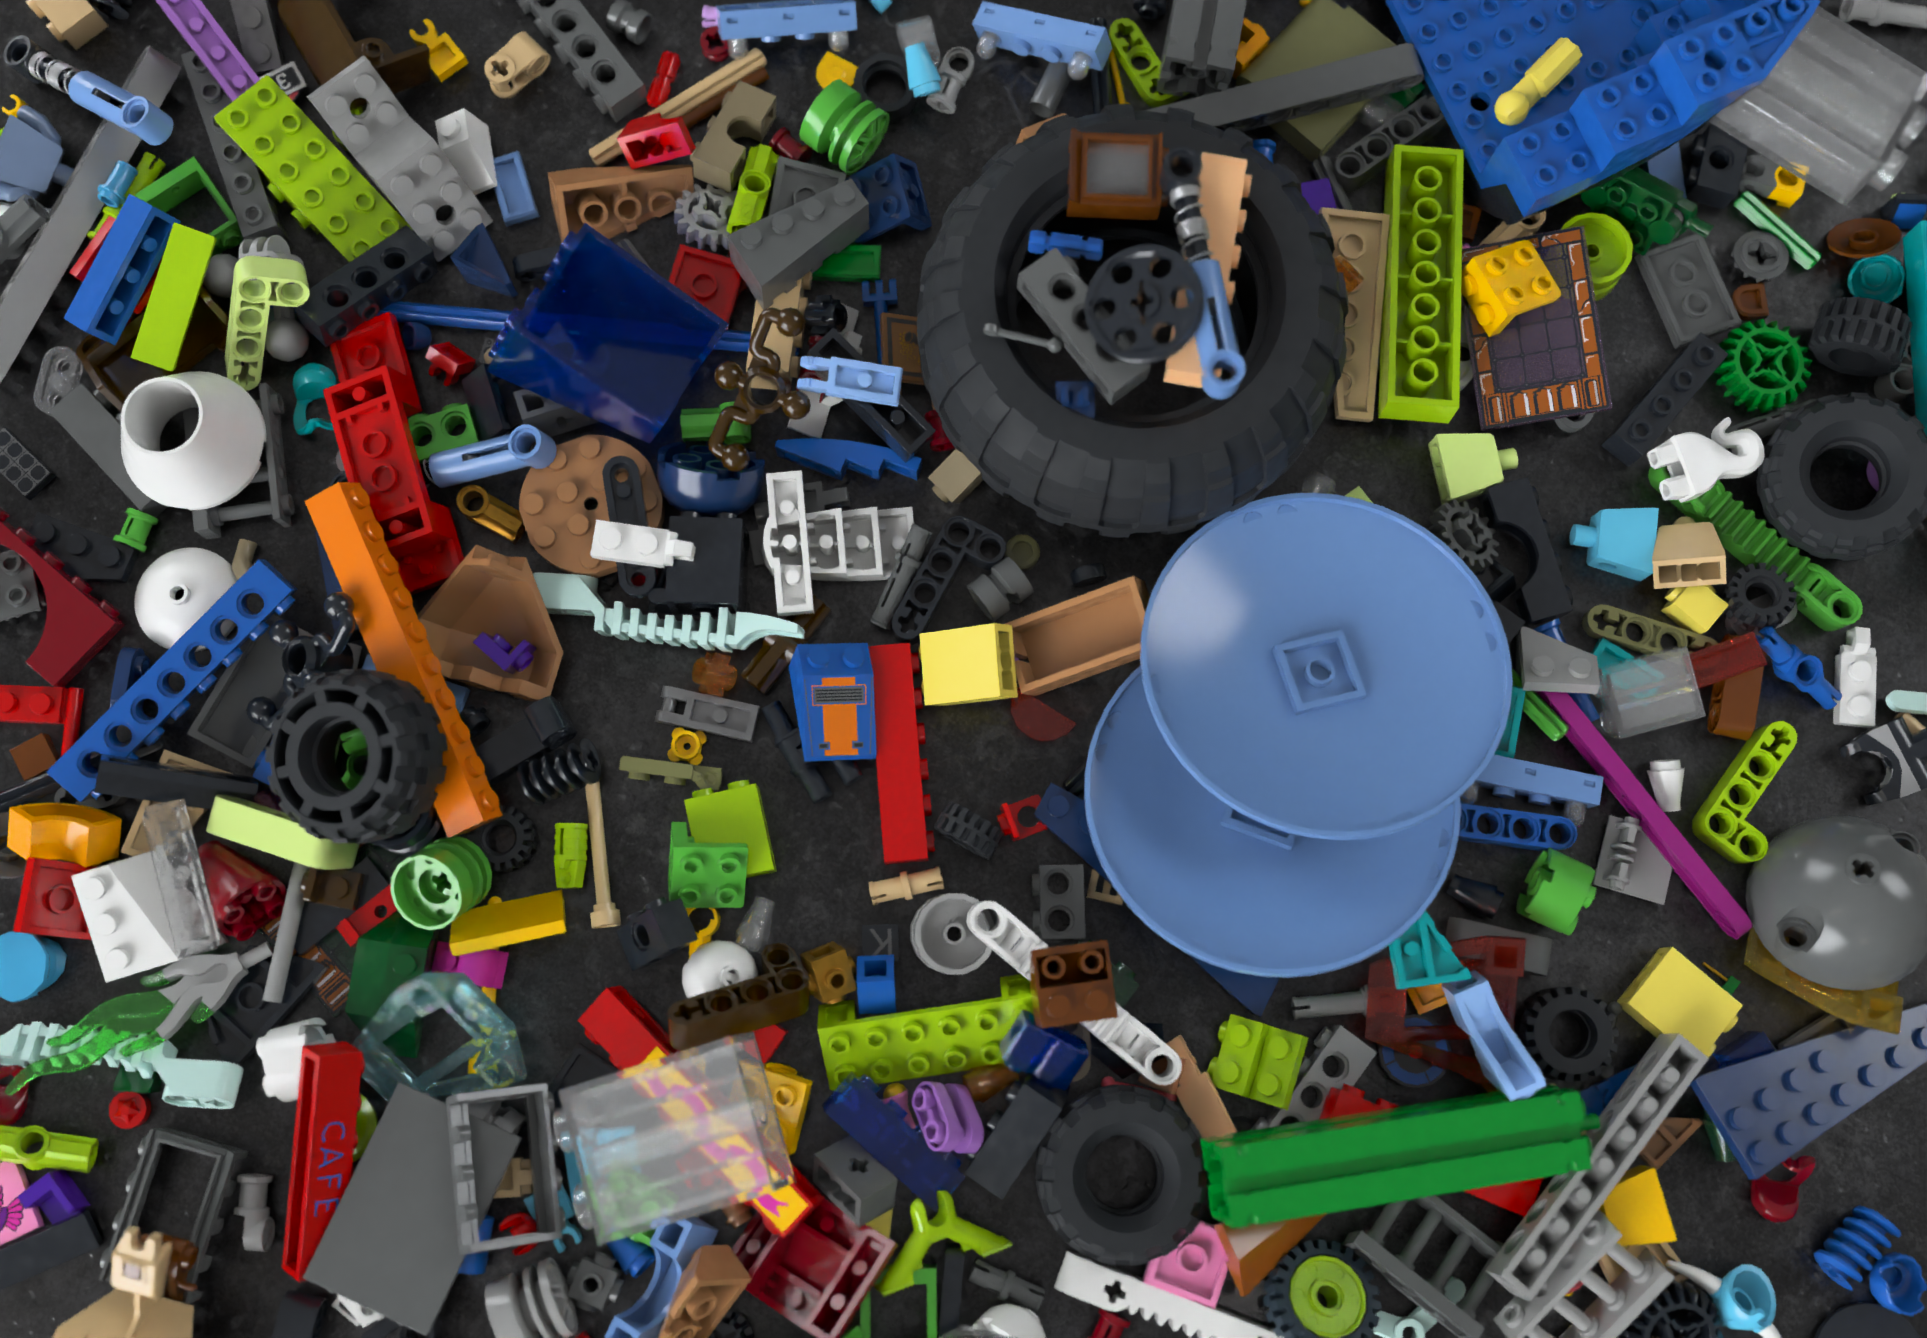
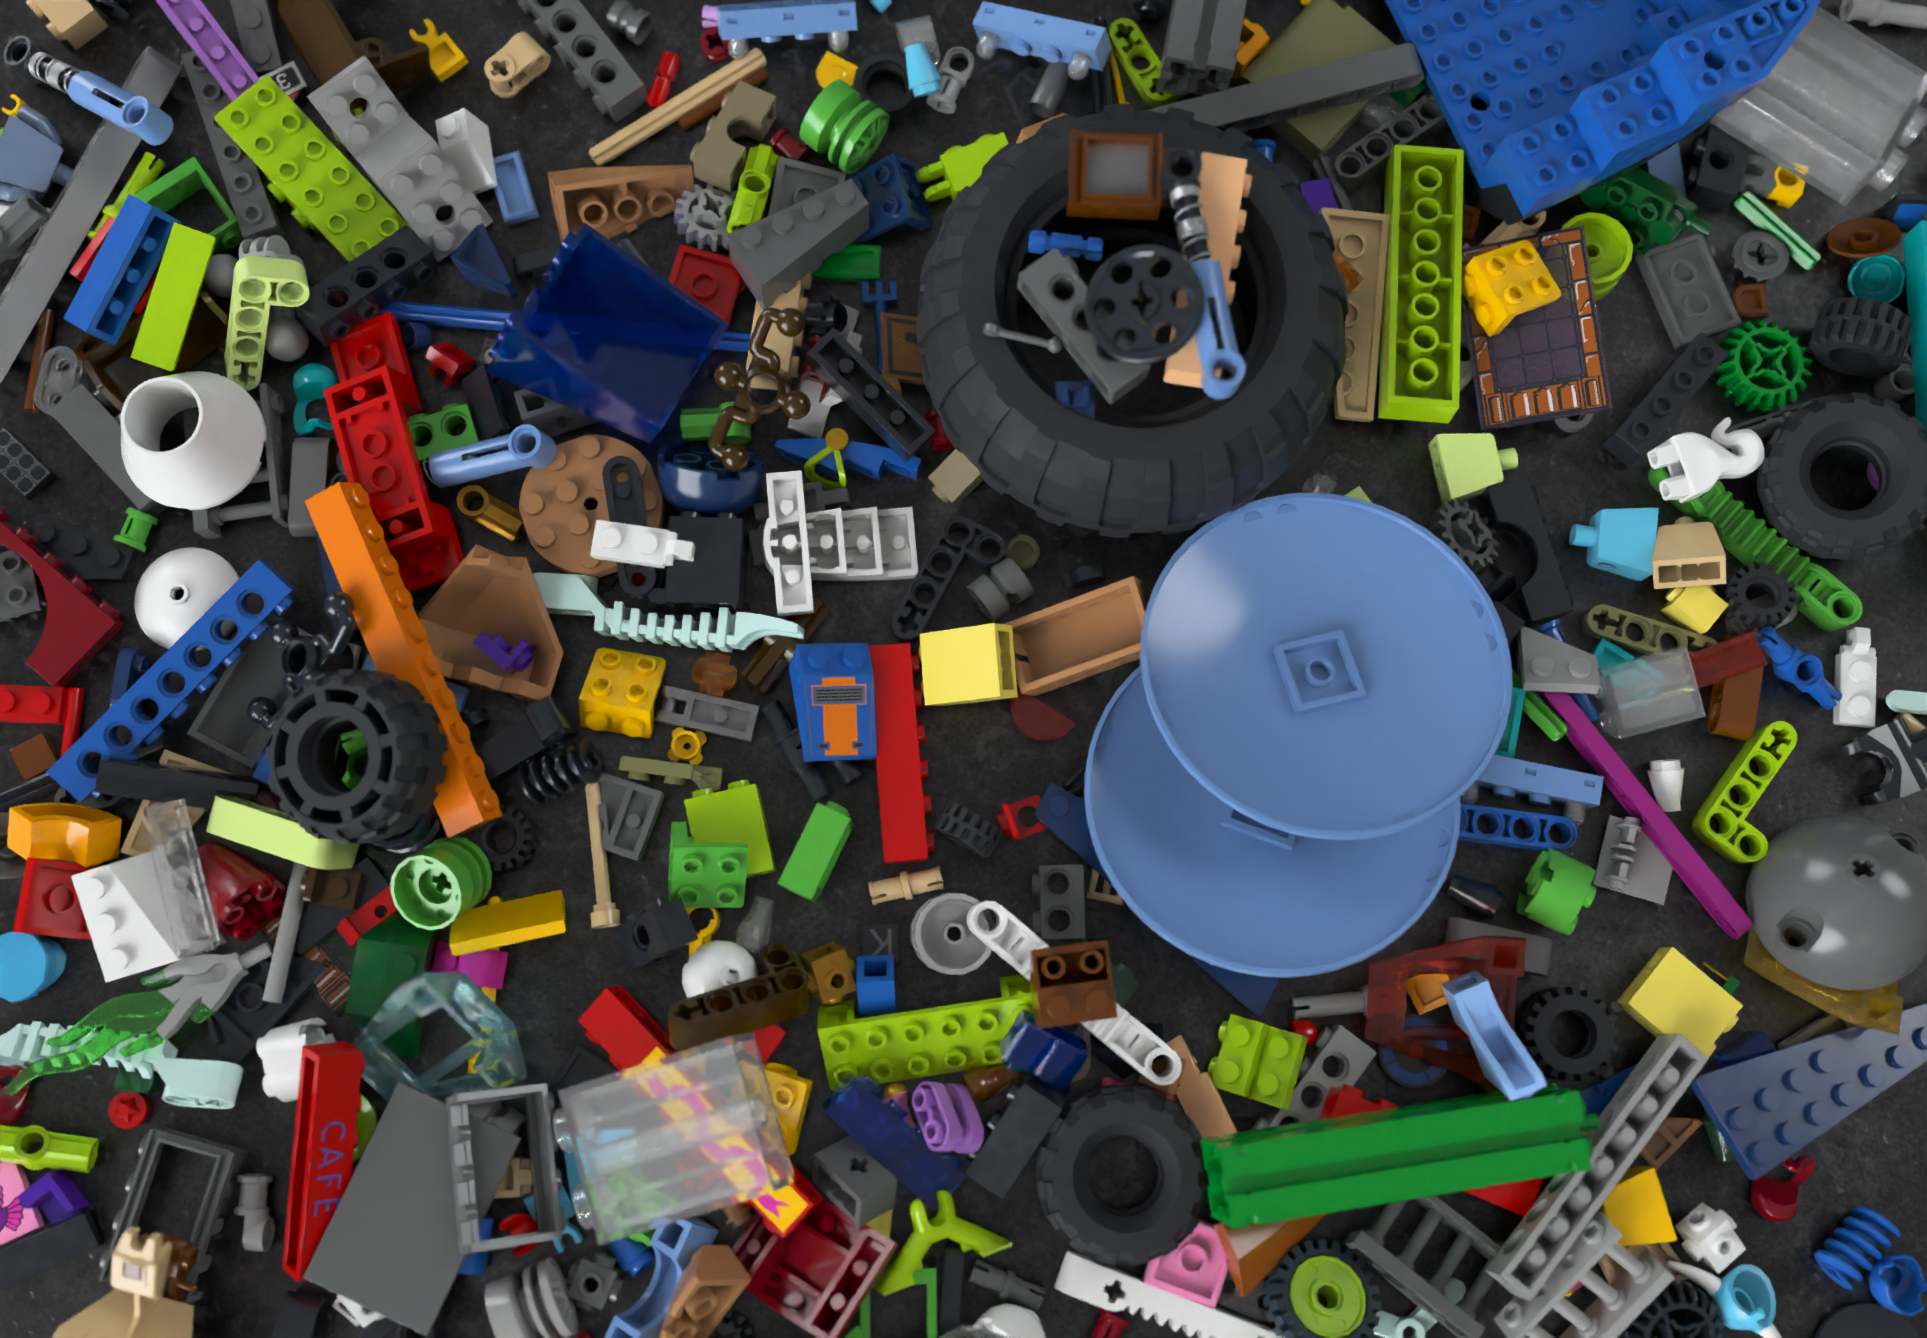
(41, 347): none -> reddish brown piece
(117, 184): dark azure pin -> none
(243, 557): dark tan arm -> none
(311, 473): none -> dark grey beam
(570, 854): lime hinge -> none
(621, 692): none -> yellow bracket
(627, 815): none -> dark grey wing
(655, 140): red arch -> none
(817, 851): none -> bright green window
(836, 441): none -> lime piece
(854, 380): light blue hinge -> none
(904, 569): dark grey pin -> none
(960, 166): none -> lime hinge
(1304, 1028): none -> red hinge
(1424, 957): teal wing -> none
(1538, 82): light yellow piece -> none
(1710, 1237): none -> white brick

